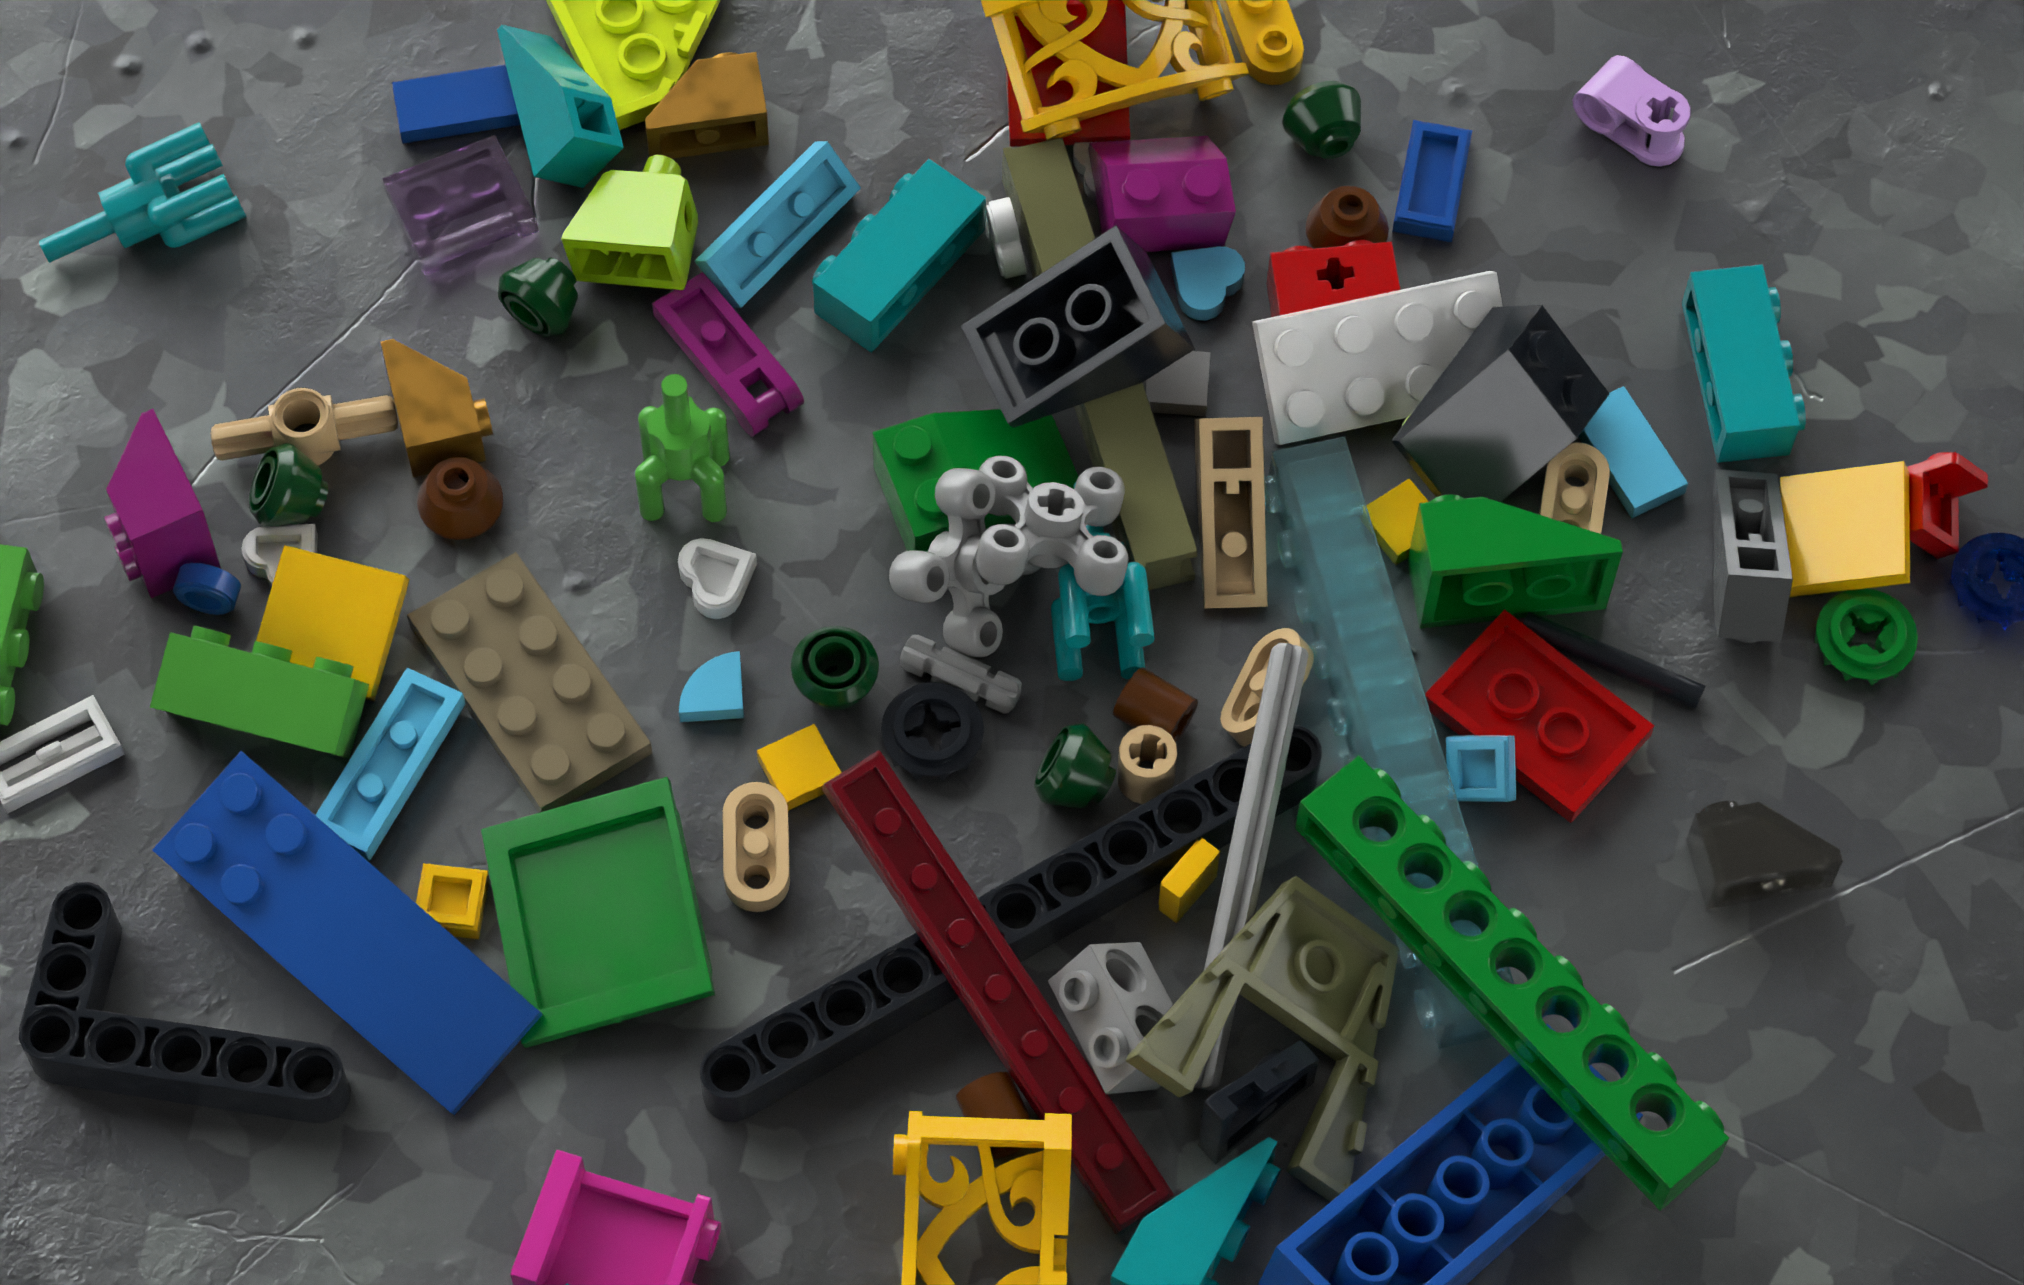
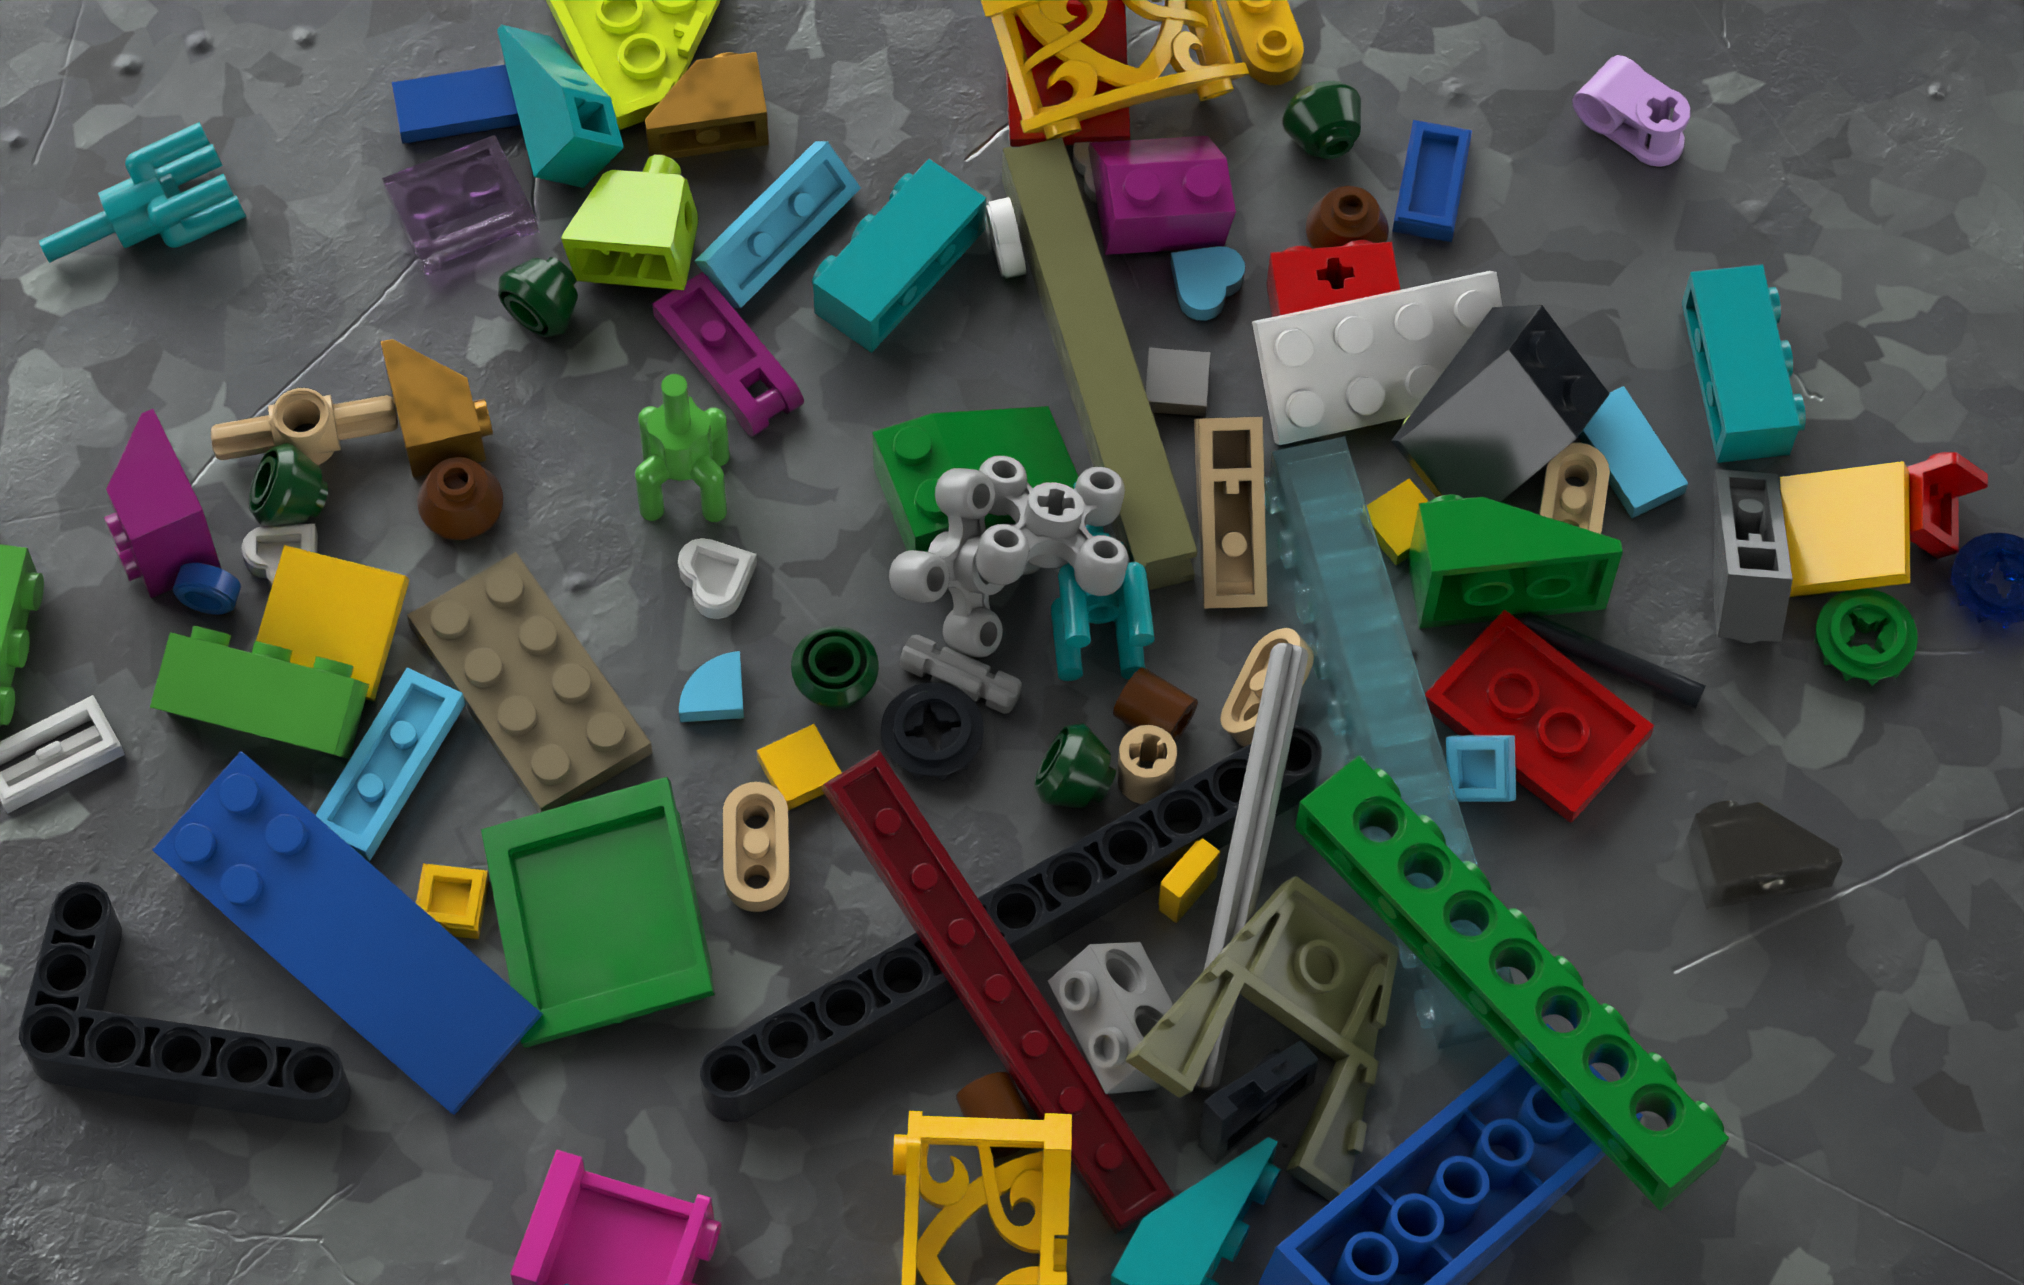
(1078, 331): black slope -> none

